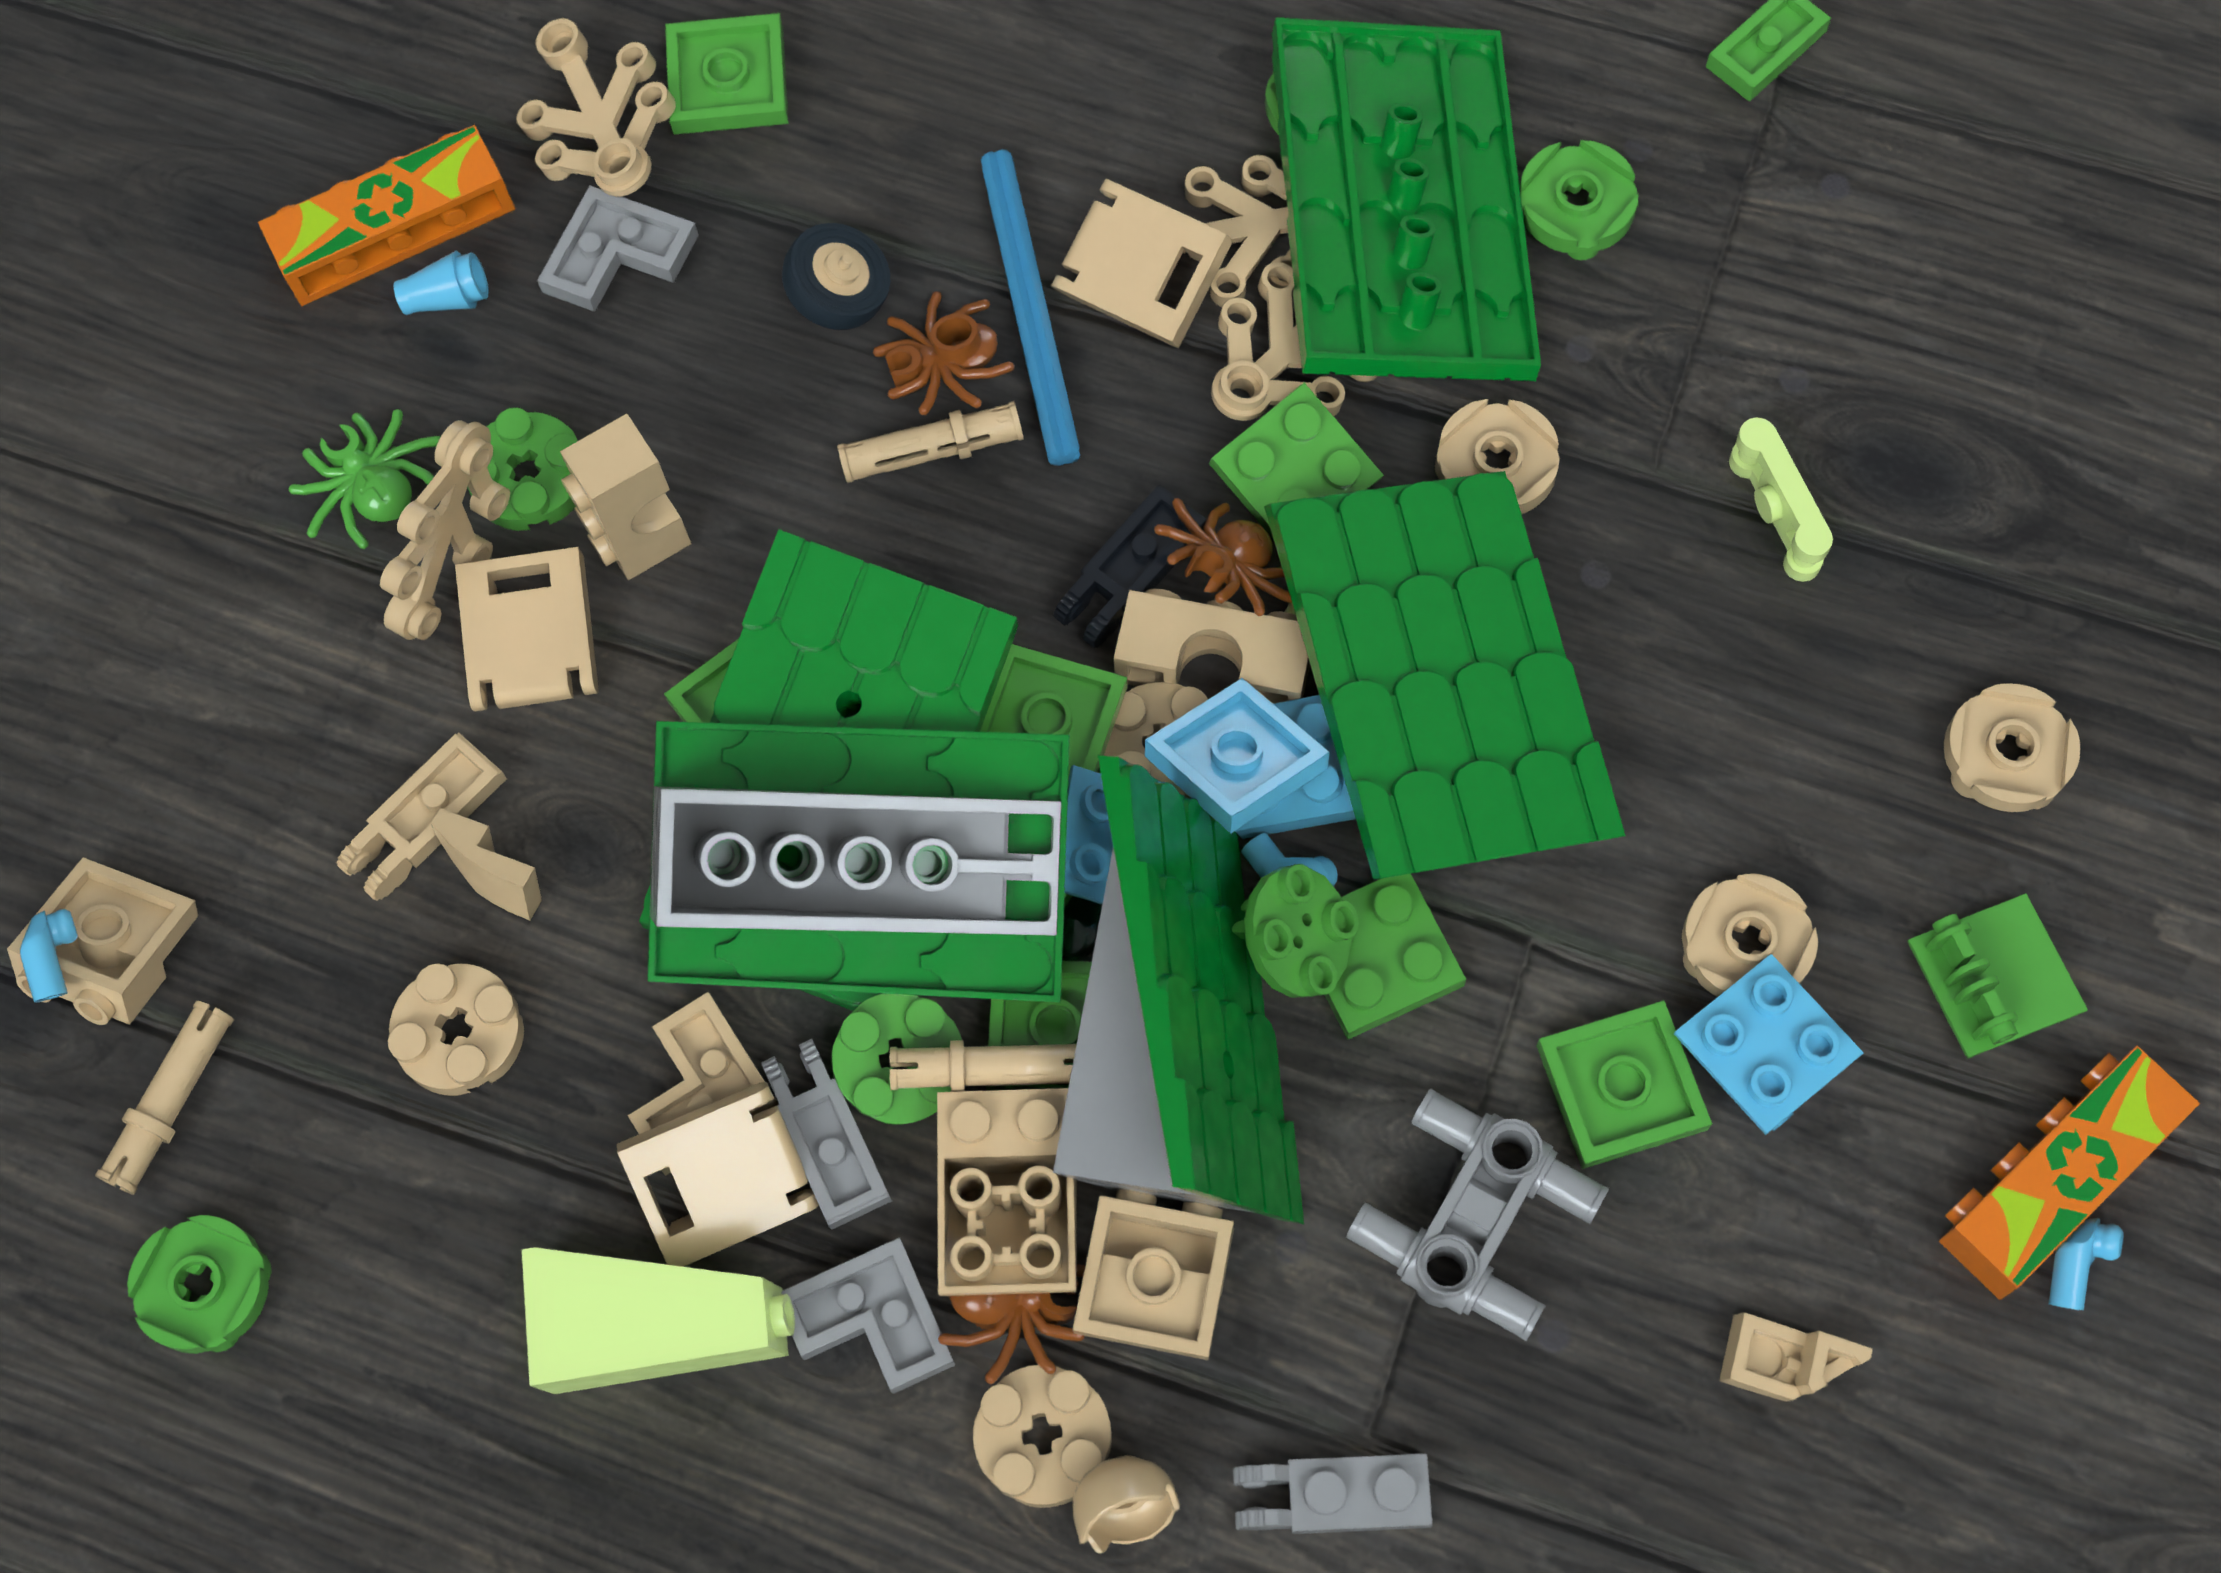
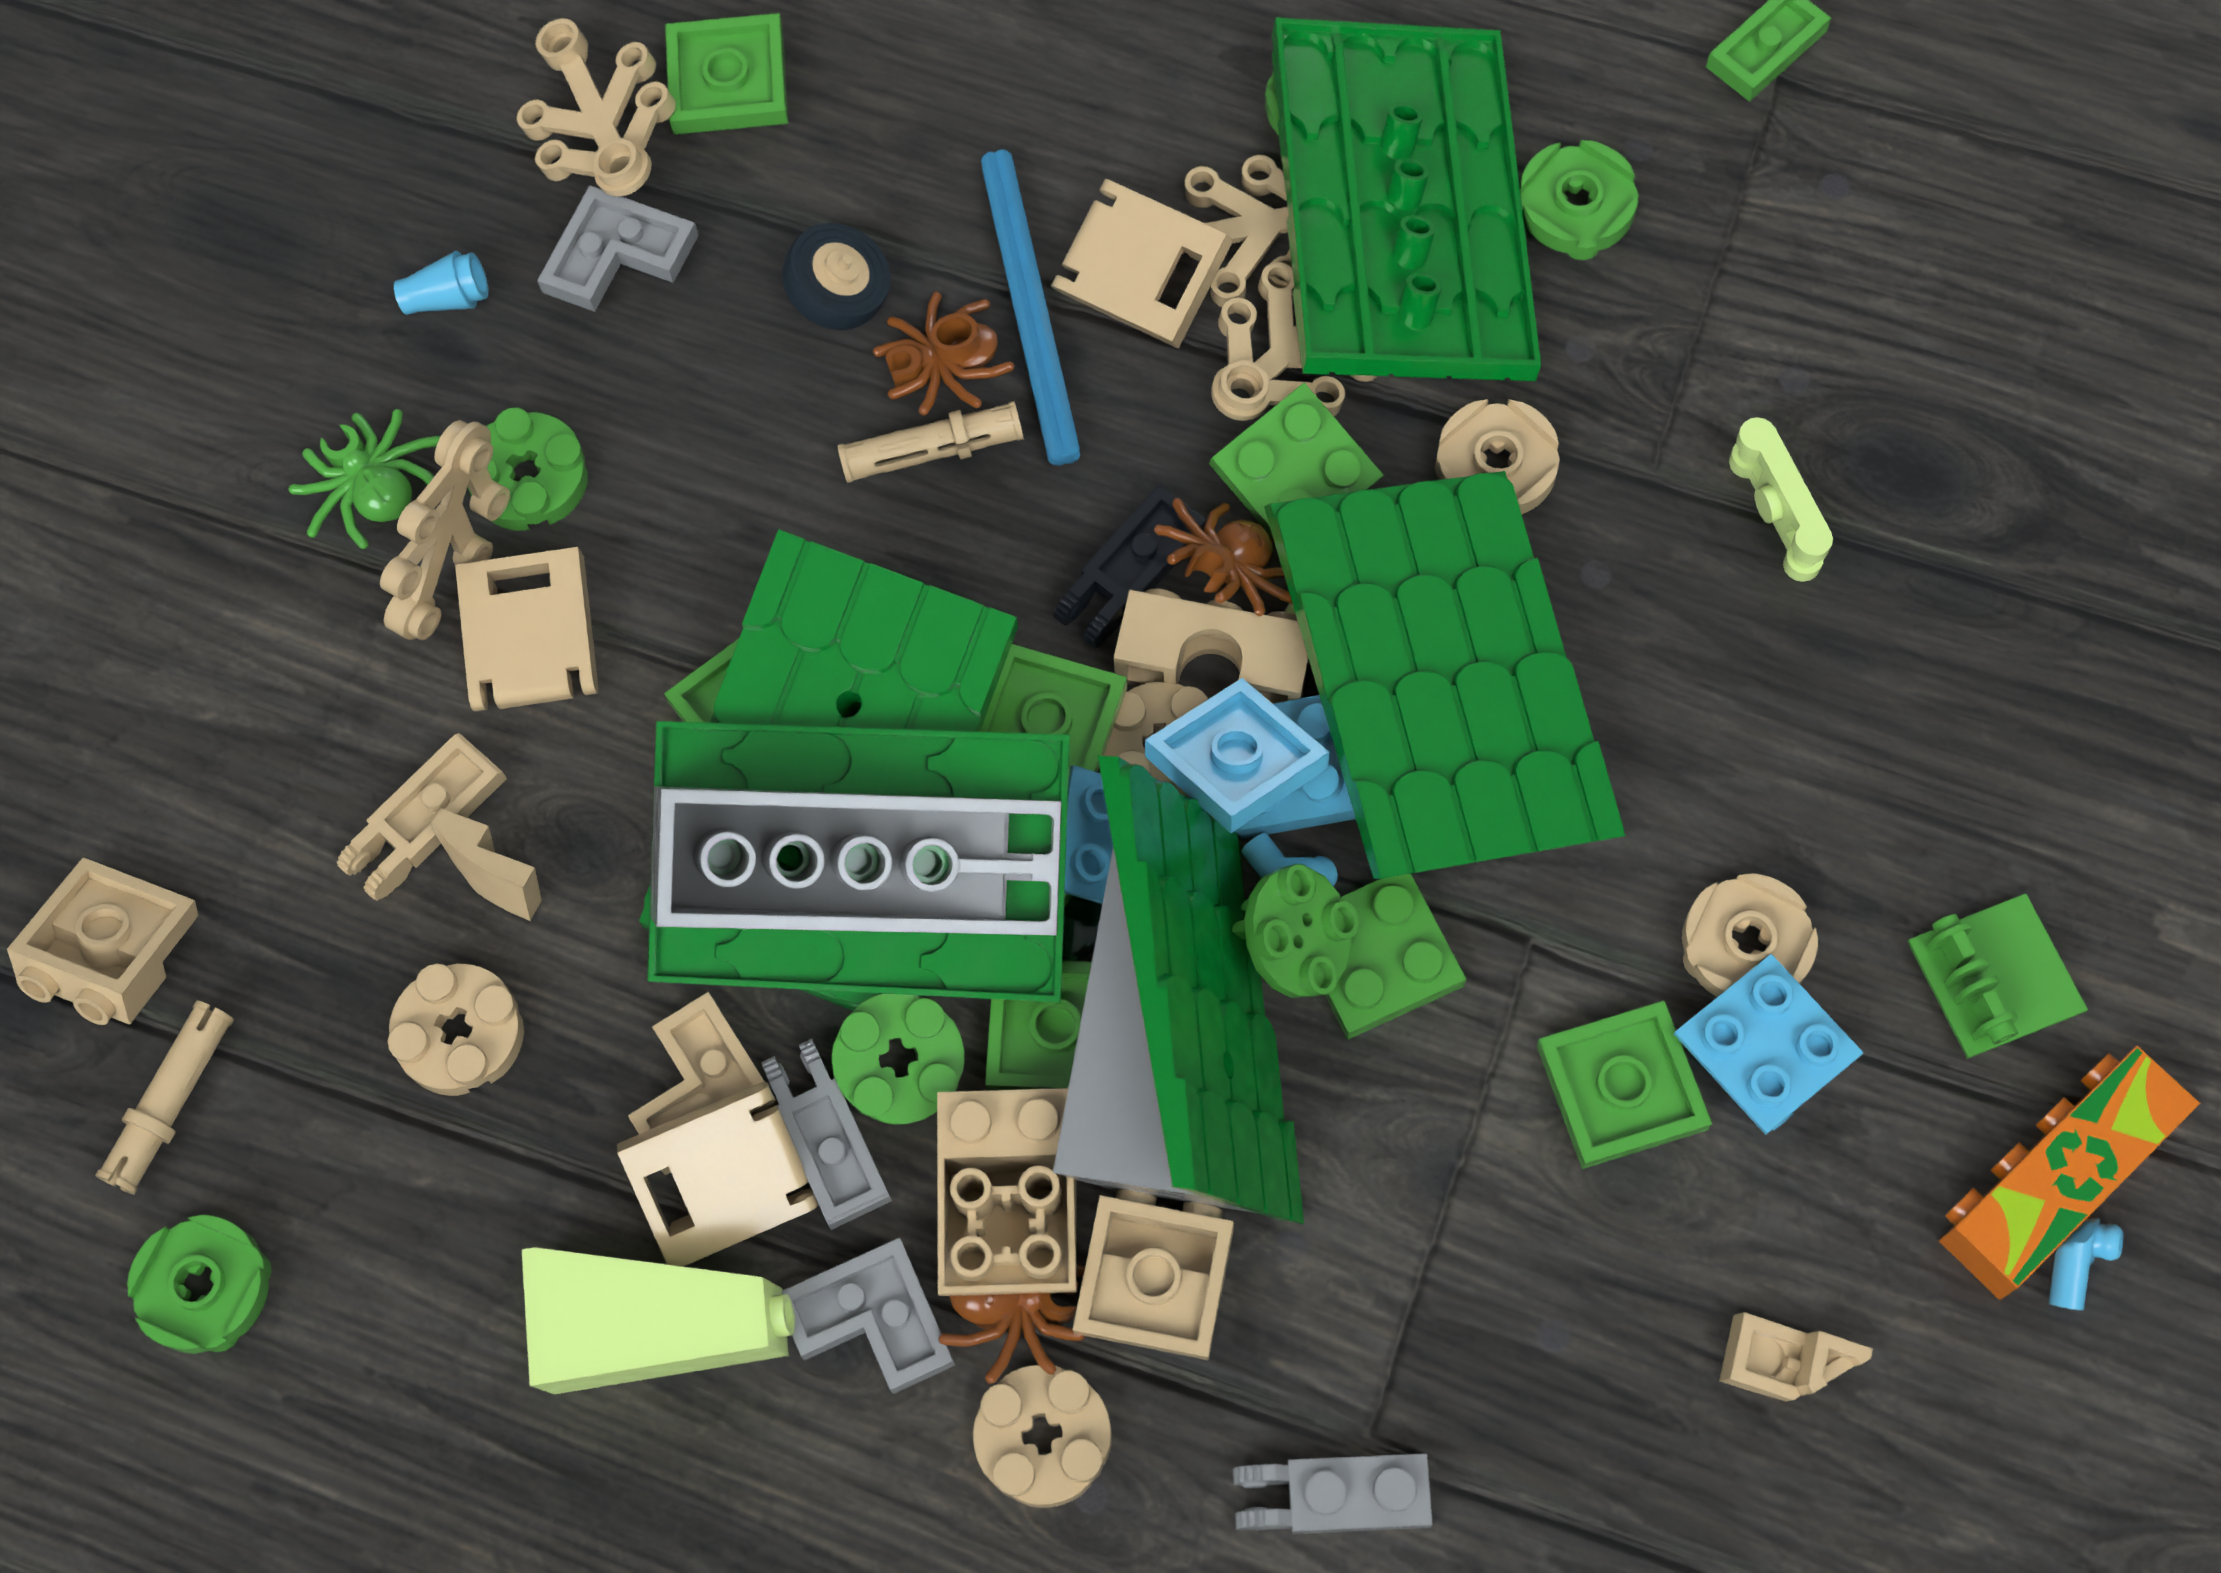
(40, 955): medium azure arm -> none
(386, 215): orange brick -> none
(623, 498): tan arch -> none
(980, 1065): tan pin -> none
(1123, 1502): tan hair -> none
(1477, 1213): light grey piece -> none
(1985, 773): tan plate -> none

